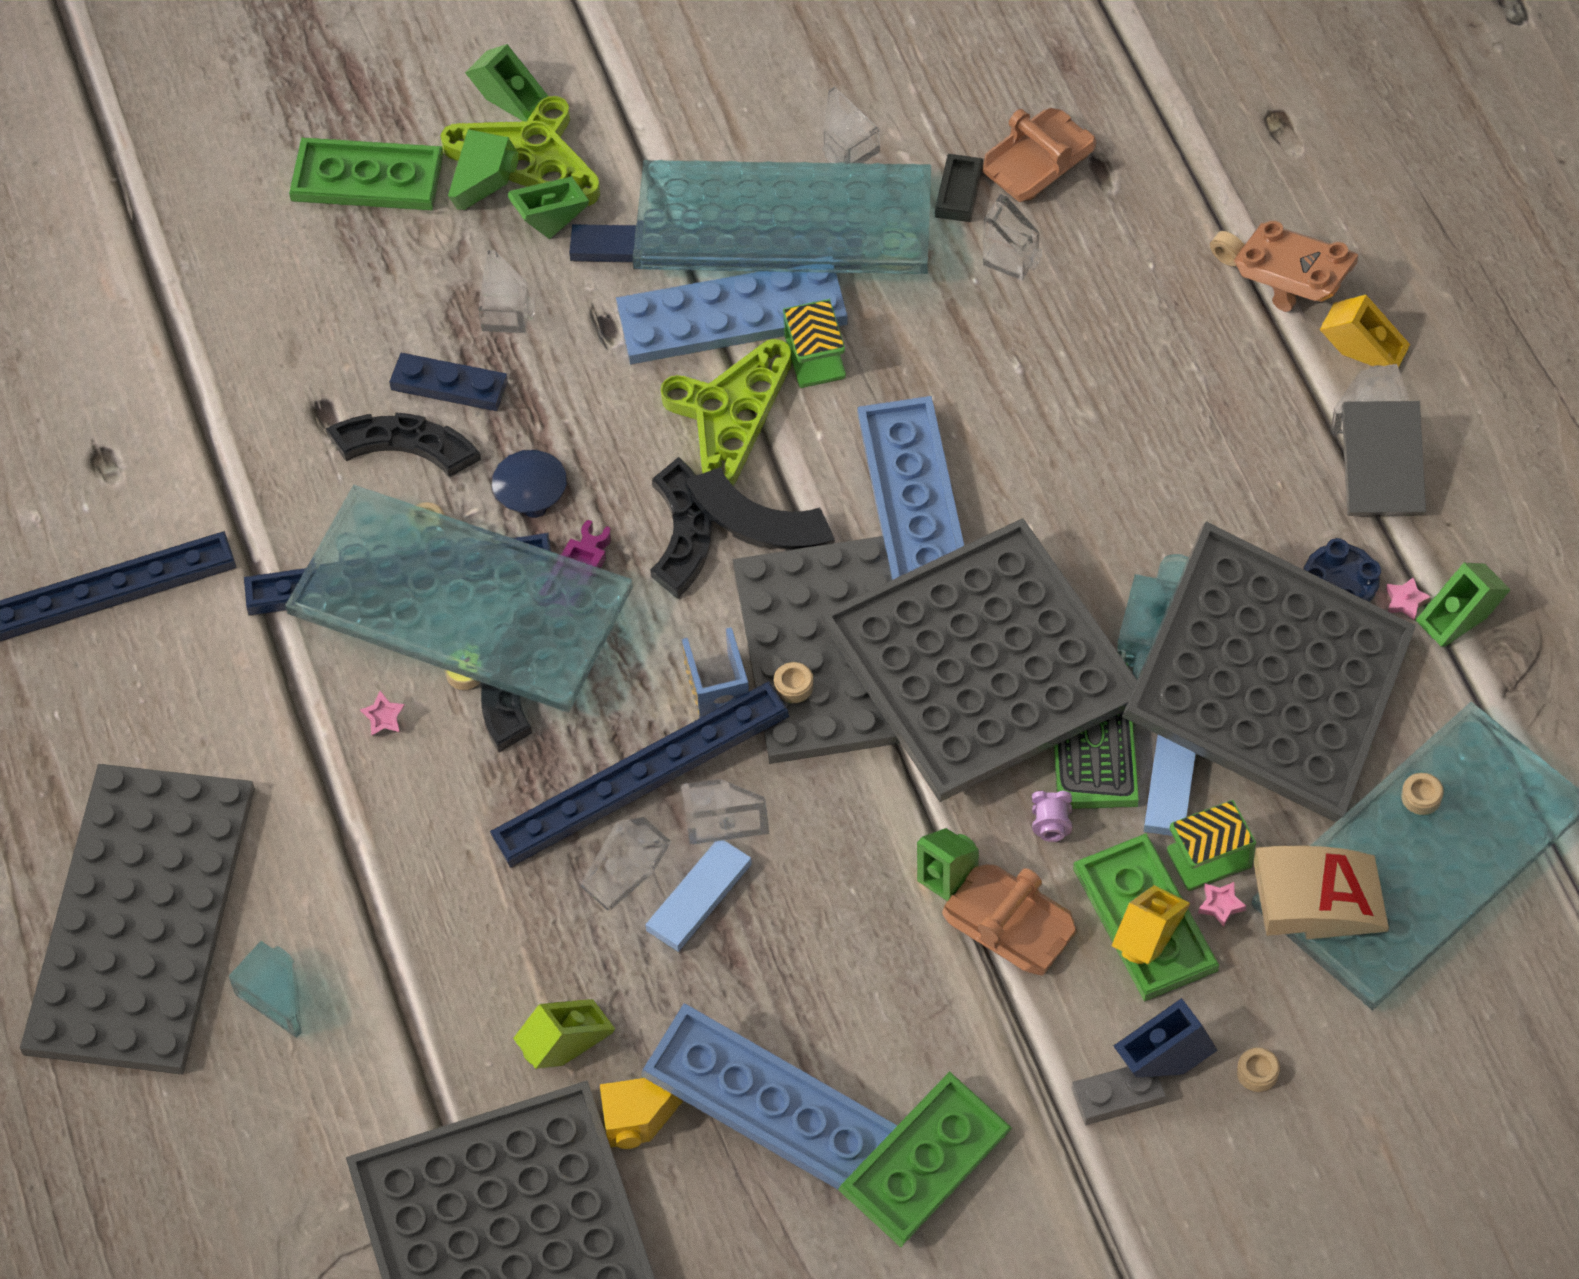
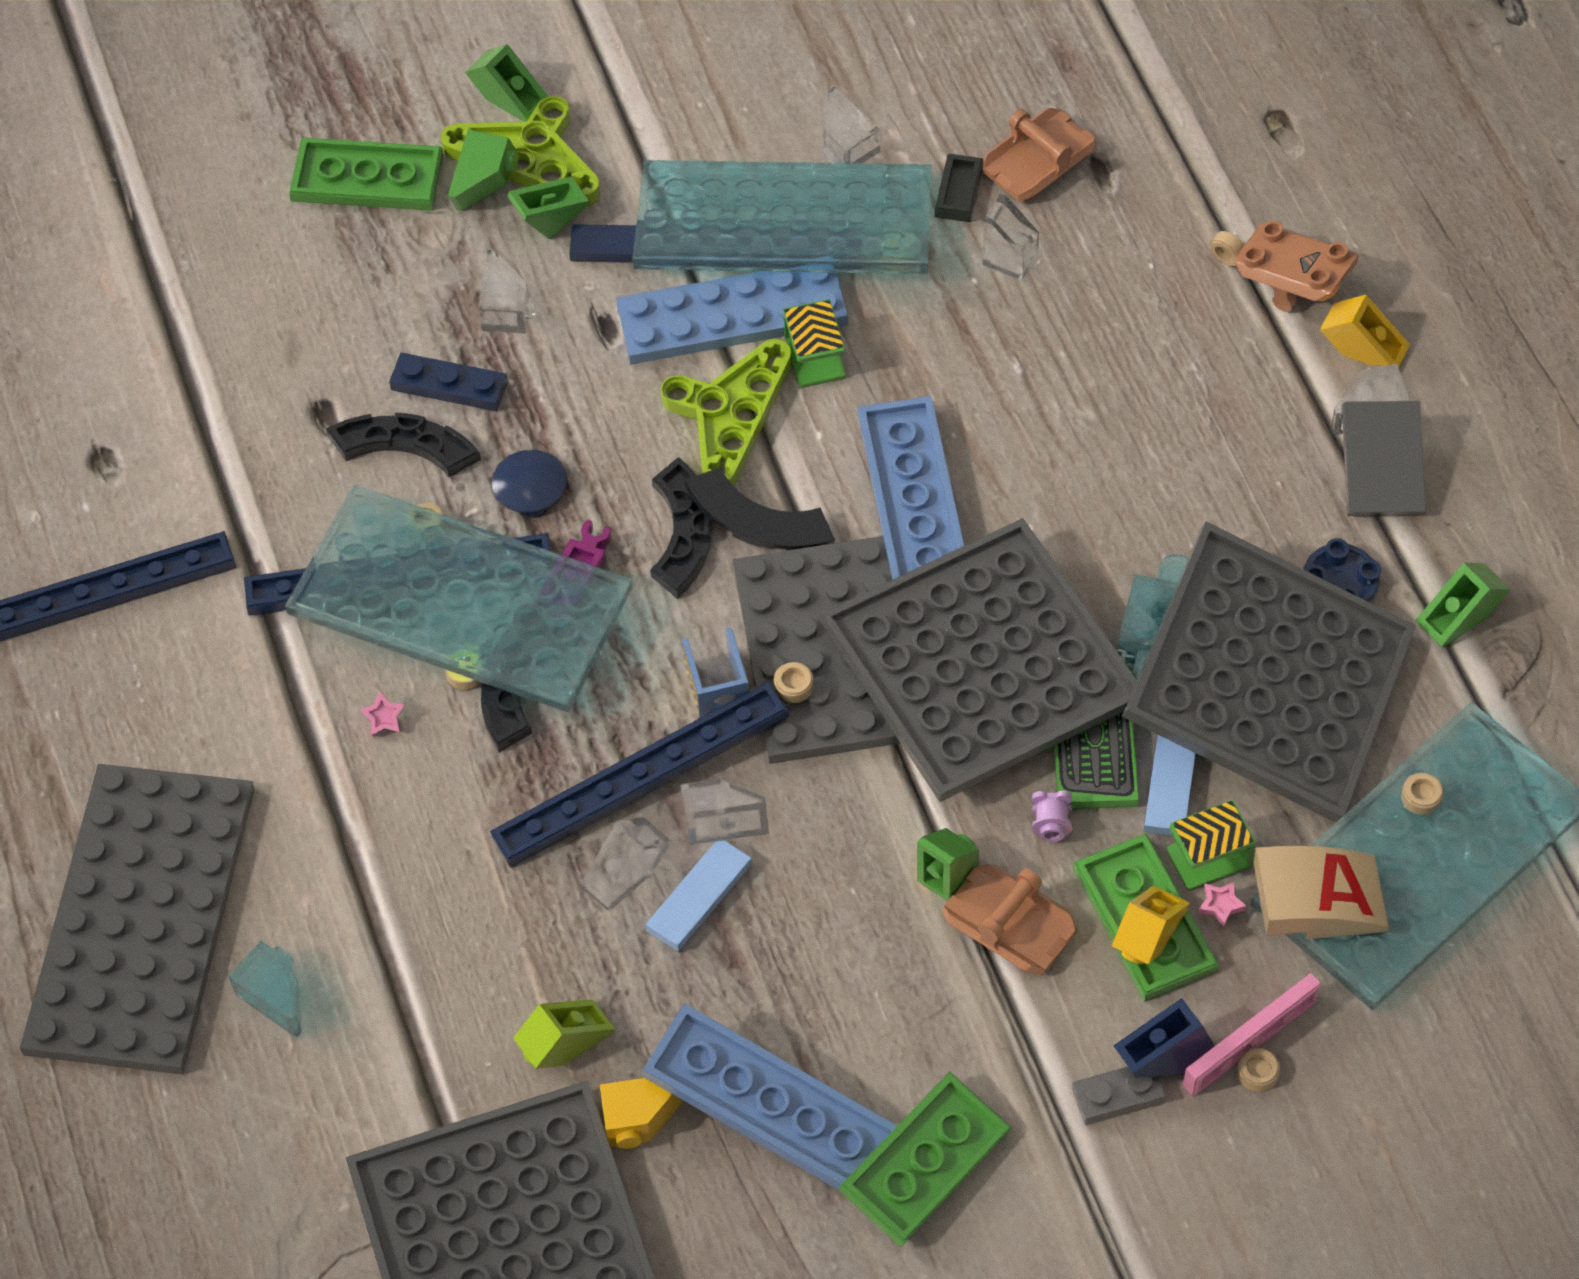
(1251, 1034): none -> bright pink tile
(1406, 598): bright pink piece -> none

